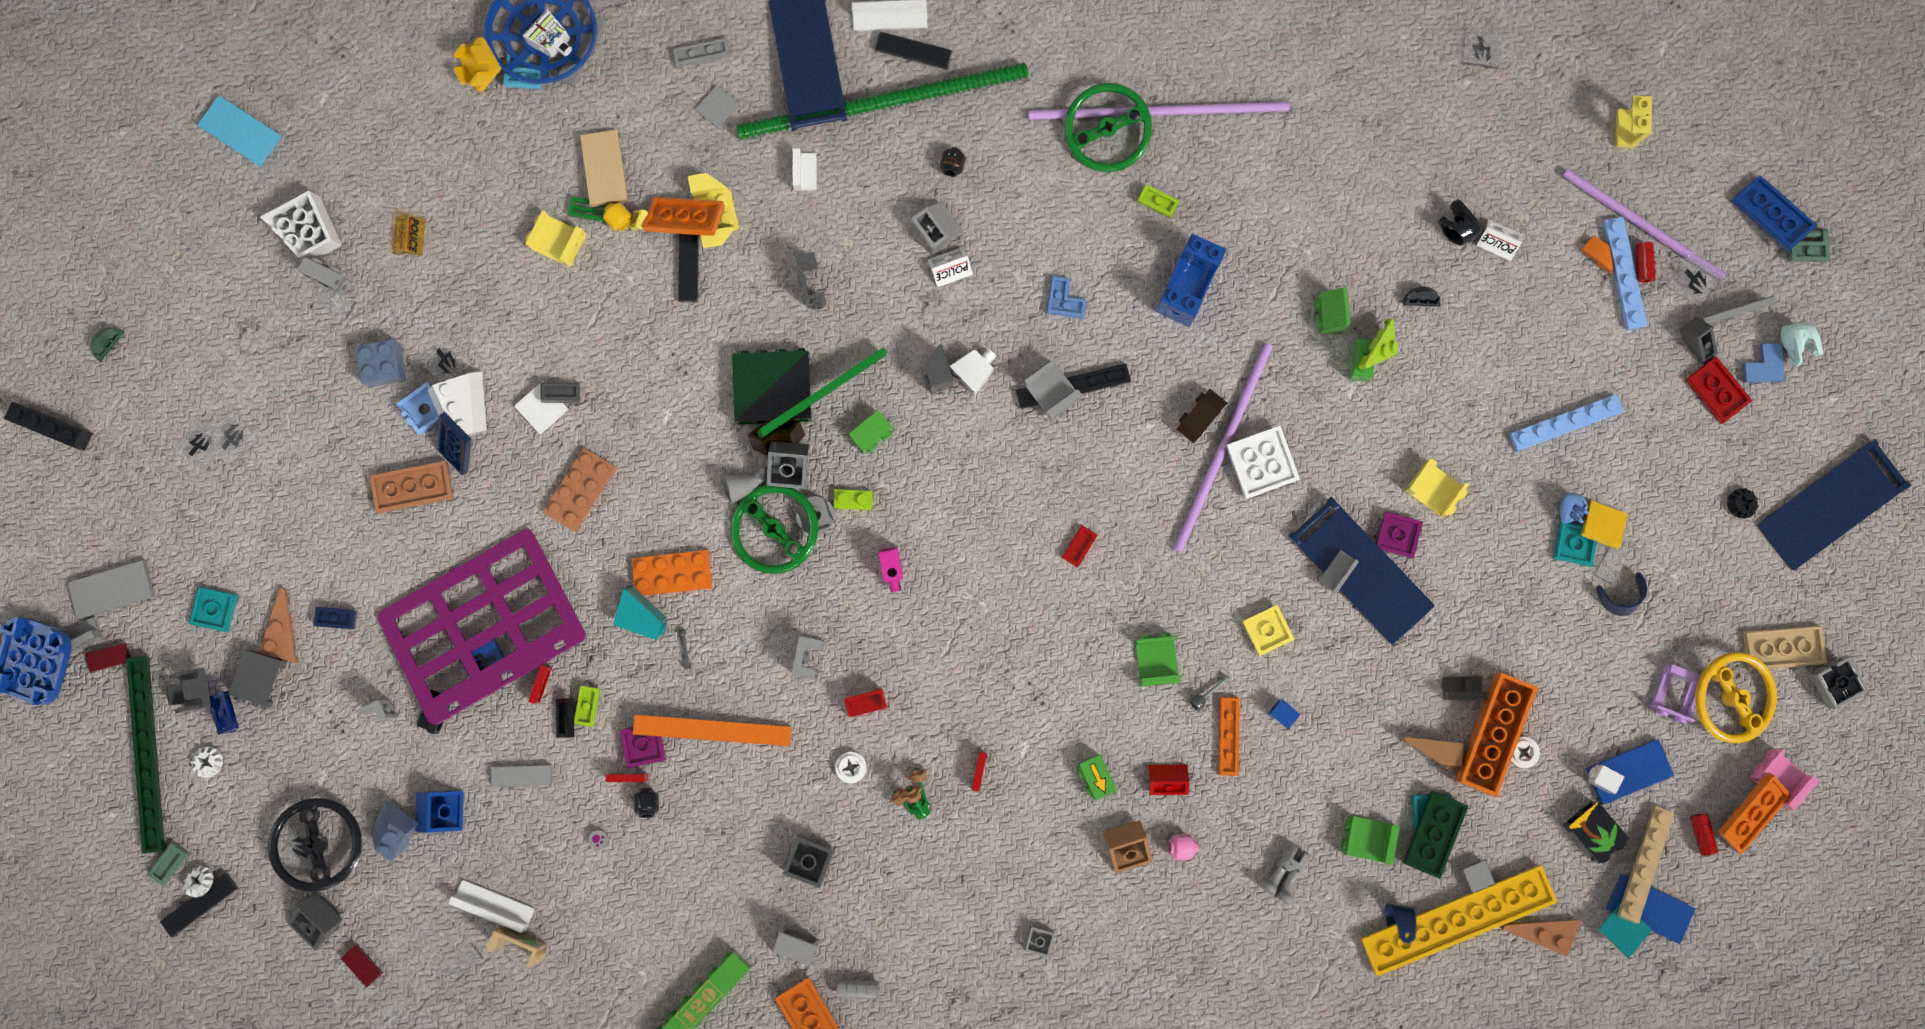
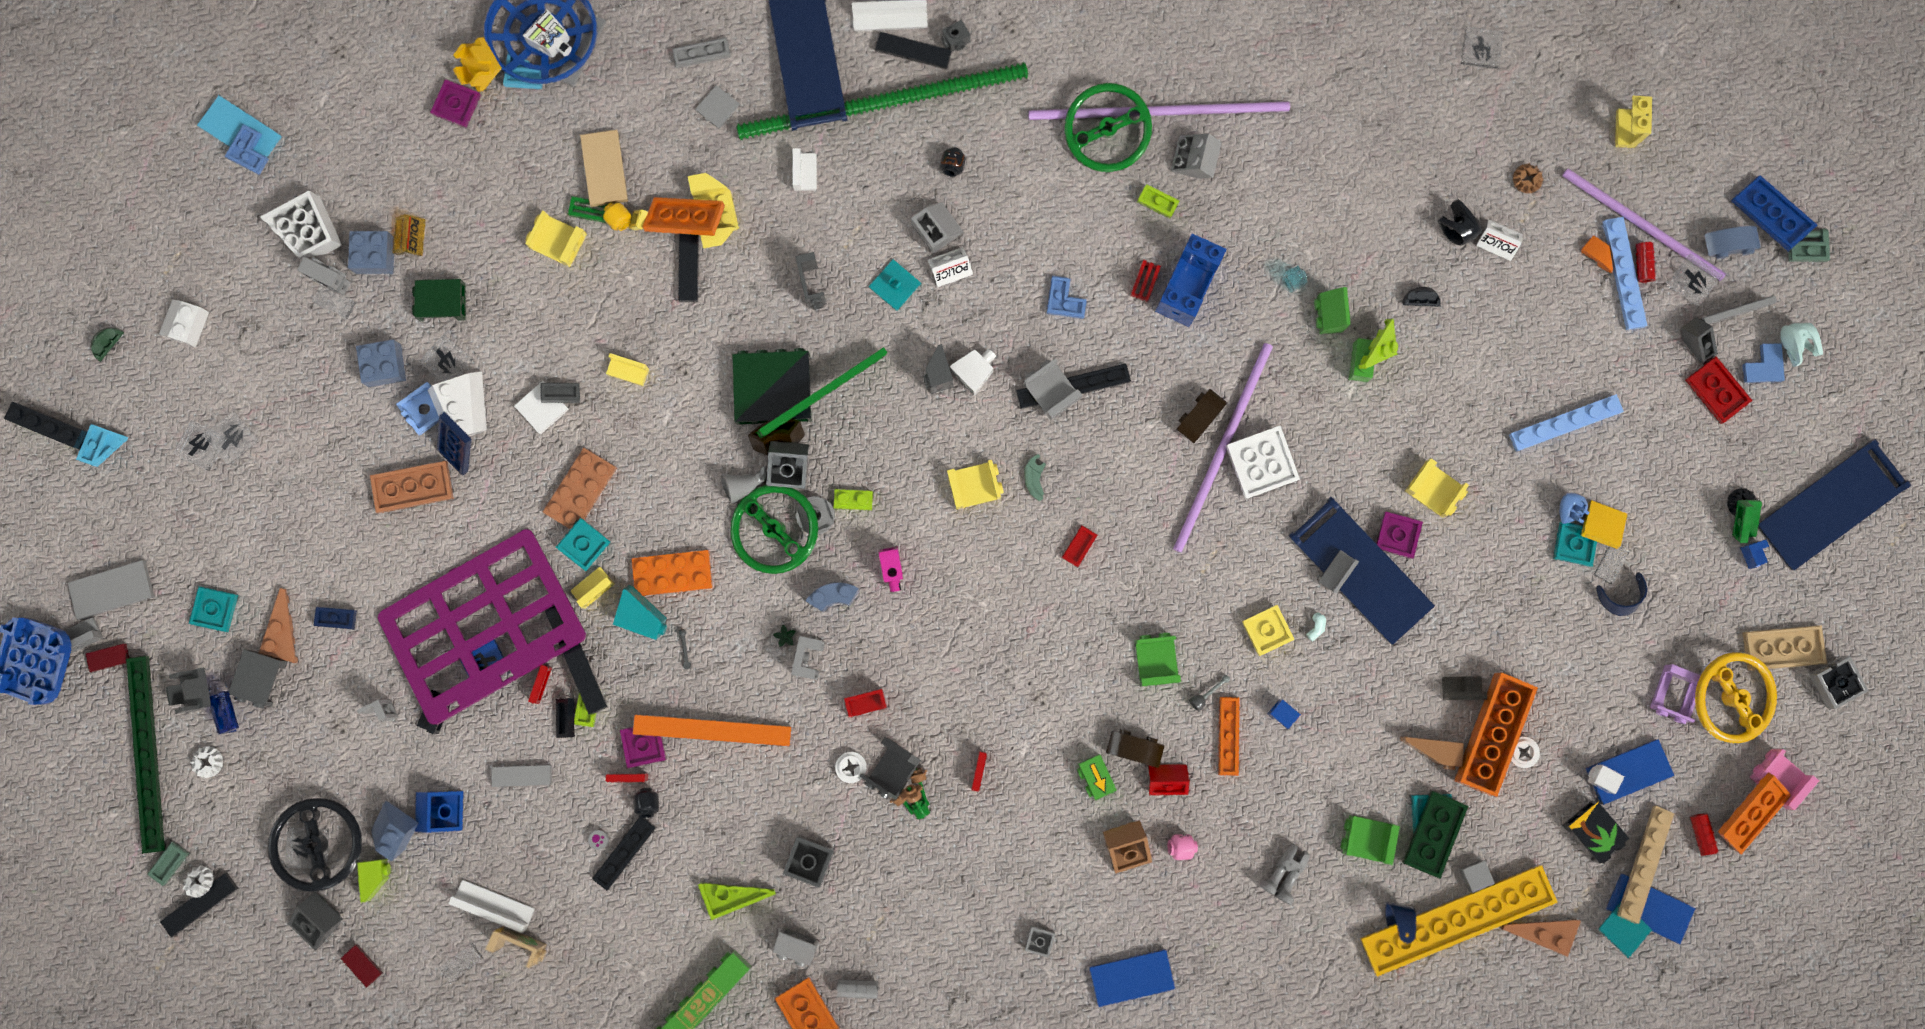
(99, 445): none -> medium azure wing
(184, 322): none -> white slope
(242, 150): none -> medium blue tile
(371, 252): none -> sand blue brick
(372, 877): none -> lime slope
(439, 299): none -> dark green panel
(455, 103): none -> magenta plate
(580, 670): none -> black tile
(583, 544): none -> teal tile
(592, 587): none -> light yellow panel
(624, 853): none -> black tile
(627, 370): none -> light yellow panel
(725, 899): none -> lime wing
(784, 636): none -> dark green plant
(832, 594): none -> sand blue brick
(871, 432): bright green brick -> none
(892, 770): none -> dark grey panel
(895, 285): none -> teal piece
(956, 36): none -> dark grey brick
(975, 485): none -> light yellow panel
(1032, 476): none -> sand green piece
(1132, 978): none -> blue tile
(1135, 748): none -> dark brown brick
(1150, 266): none -> red tile
(1196, 155): none -> light grey slope
(1295, 279): none -> clear light blue plate
(1319, 628): none -> light aqua arm
(1527, 186): none -> medium nougat gear
(1732, 241): none -> sand blue brick
(1746, 519): none -> green panel
(1754, 553): none -> blue panel

